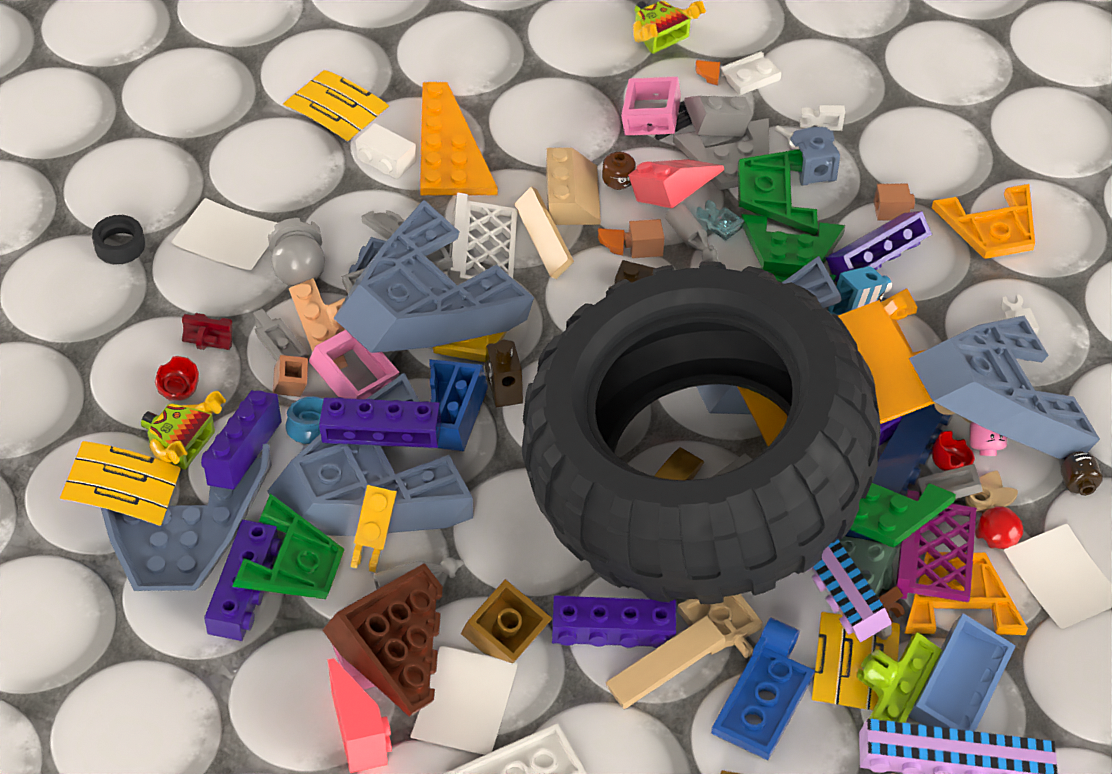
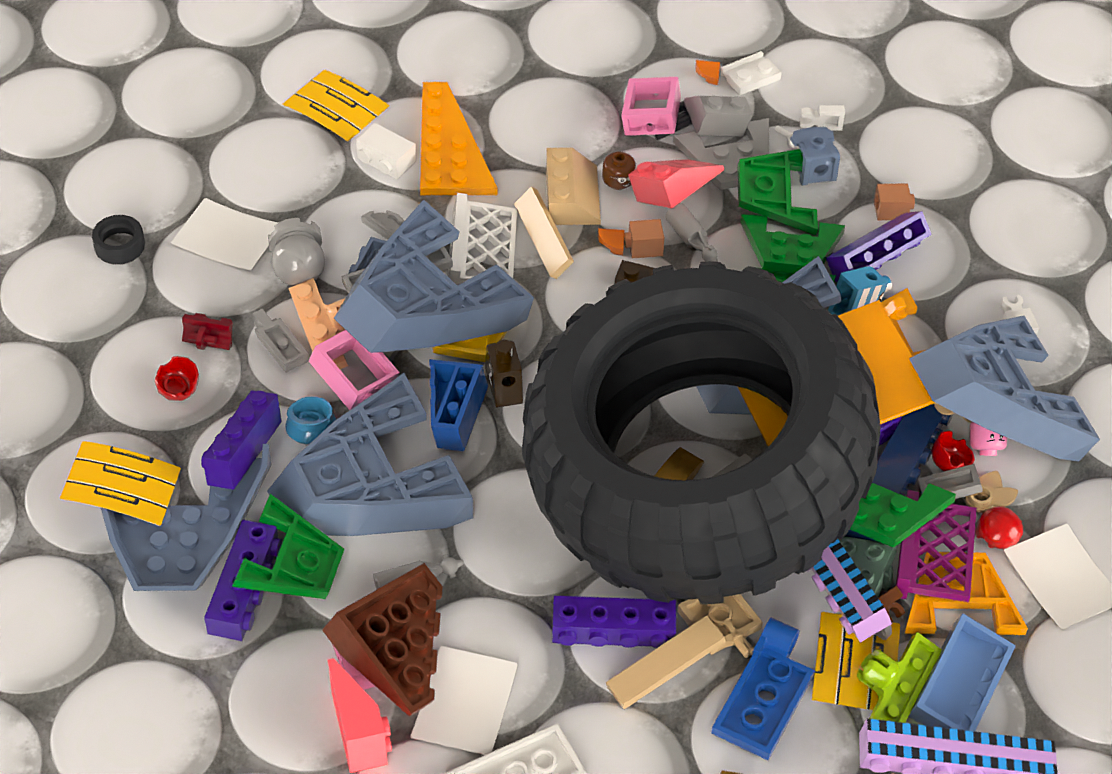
(182, 429): torso -> none
(290, 375): nougat brick -> none
(373, 524): yellow hinge -> none
(380, 422): dark purple brick -> none
(505, 623): pearl gold slope -> none
(663, 24): torso -> none
(721, 222): clear light blue plate -> none
(993, 231): light orange wing -> none
(1081, 473): dark brown head -> none

